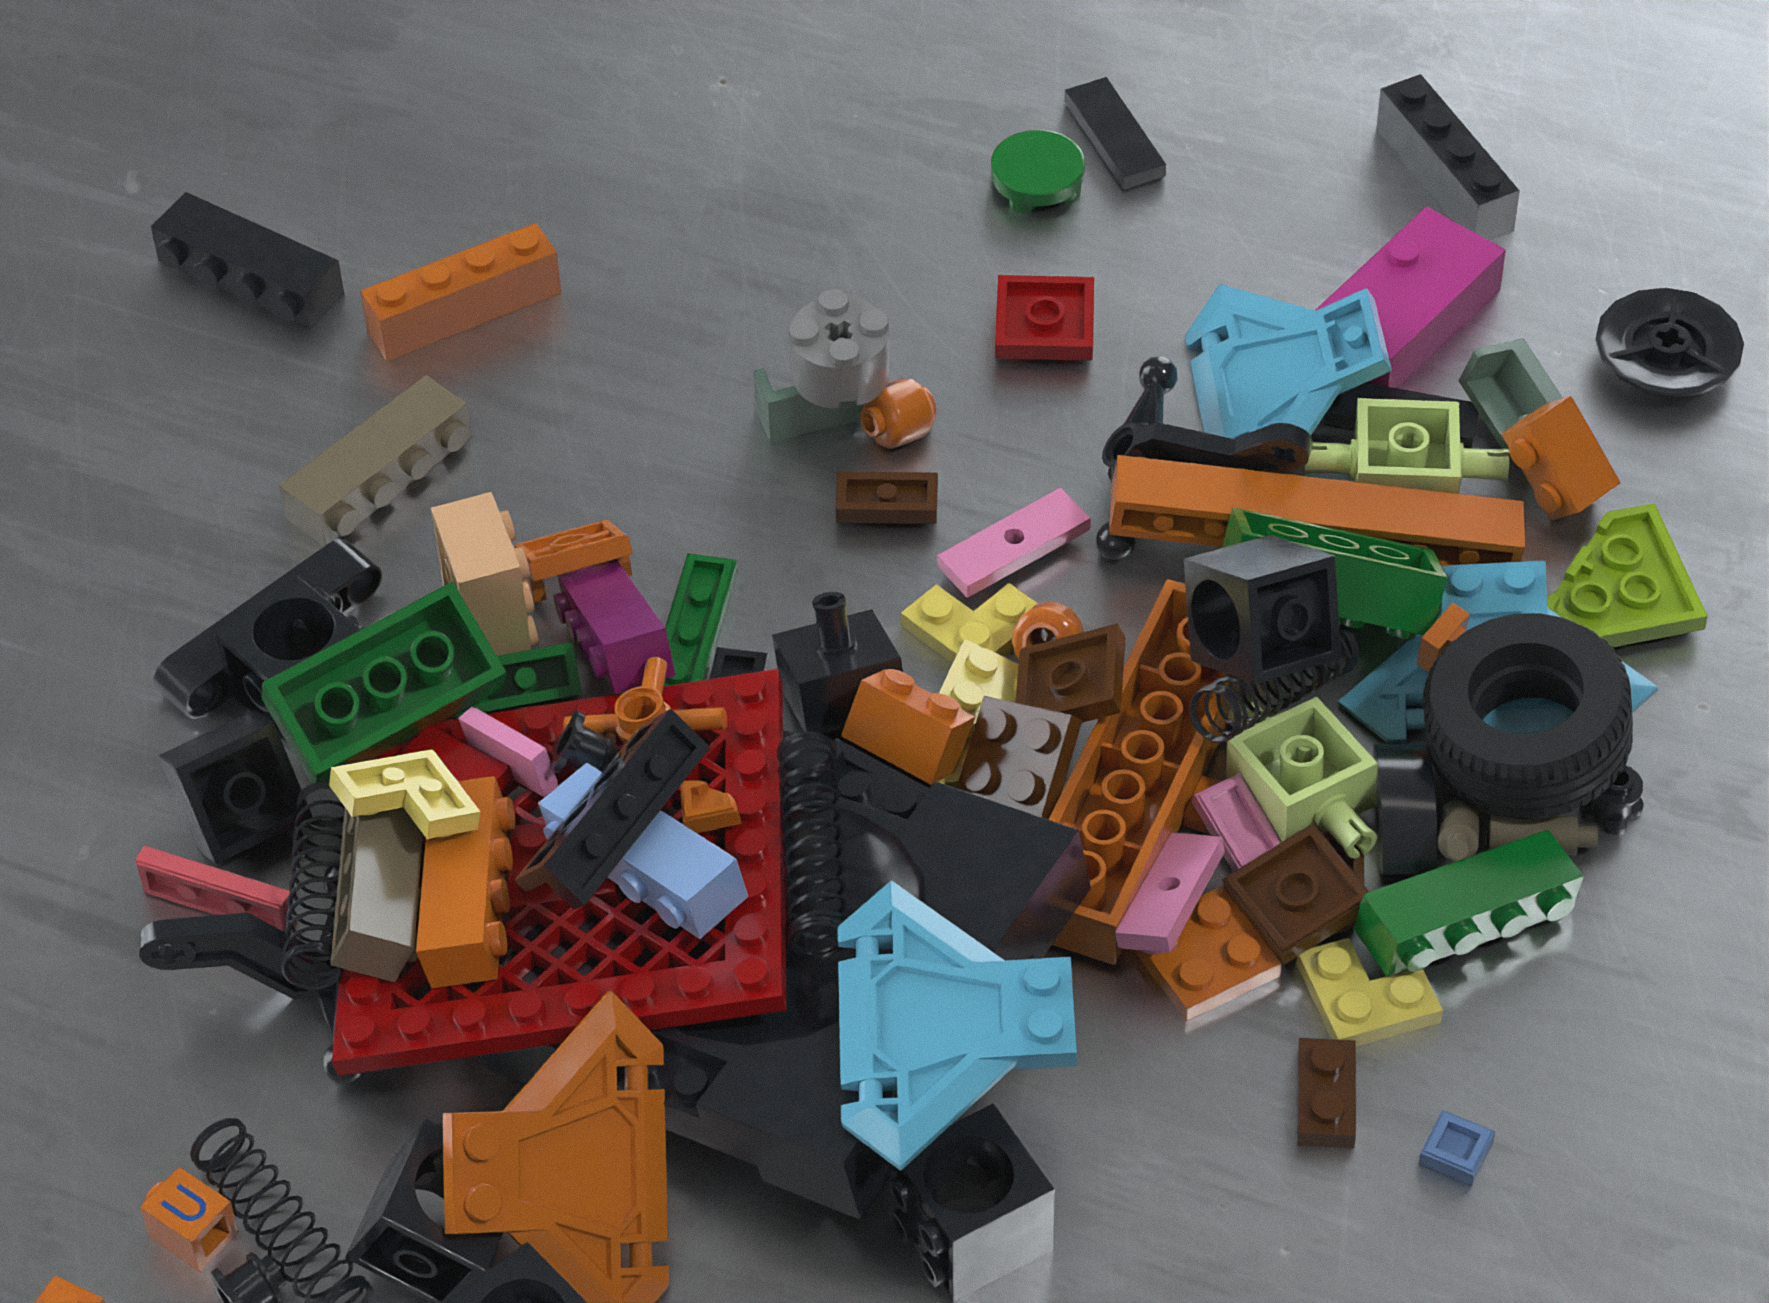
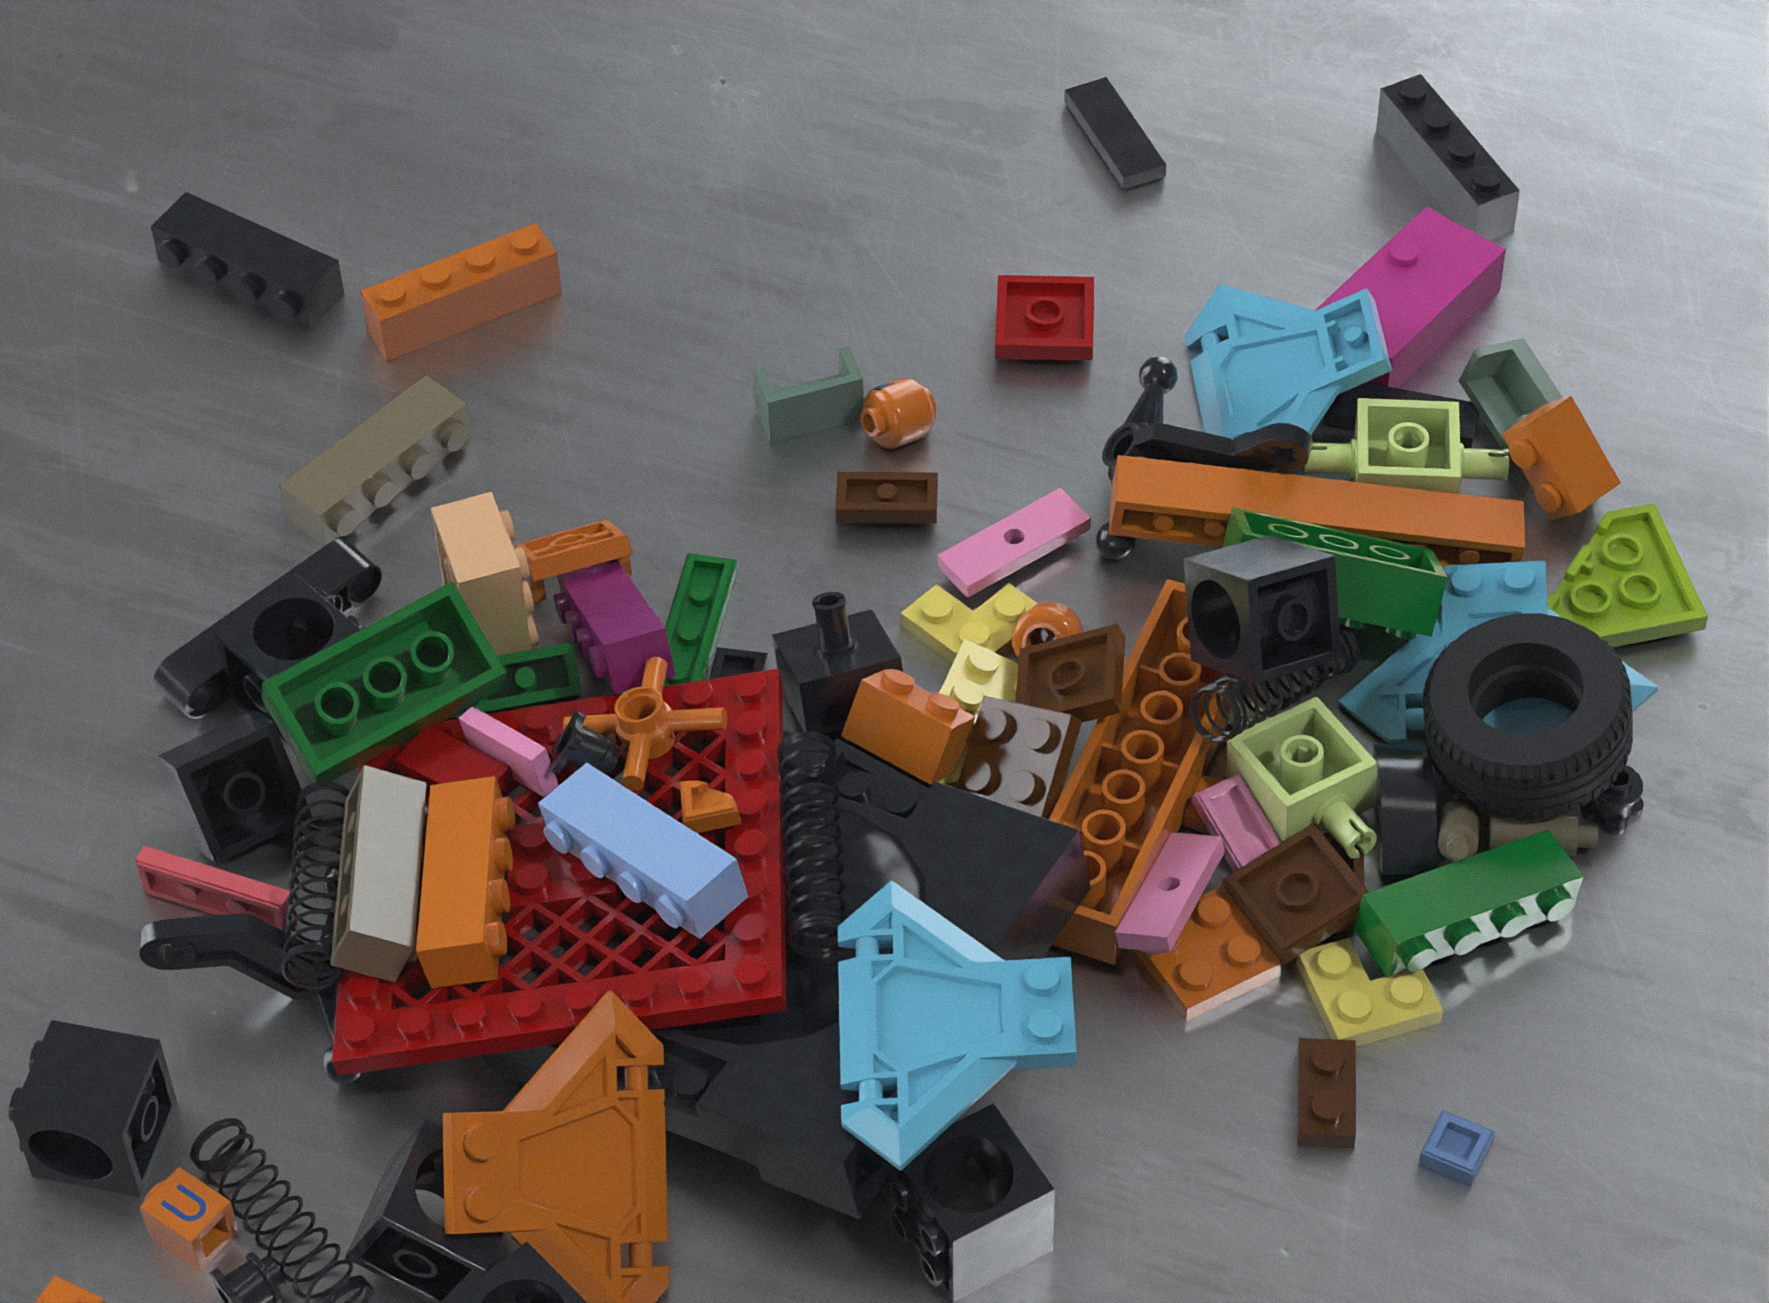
(93, 1107): none -> black brick
(410, 782): light yellow plate -> none
(615, 810): black fence -> none
(839, 350): light grey brick -> none
(1037, 169): green tile -> none
(1441, 634): orange tile -> none
(1669, 342): black piece -> none

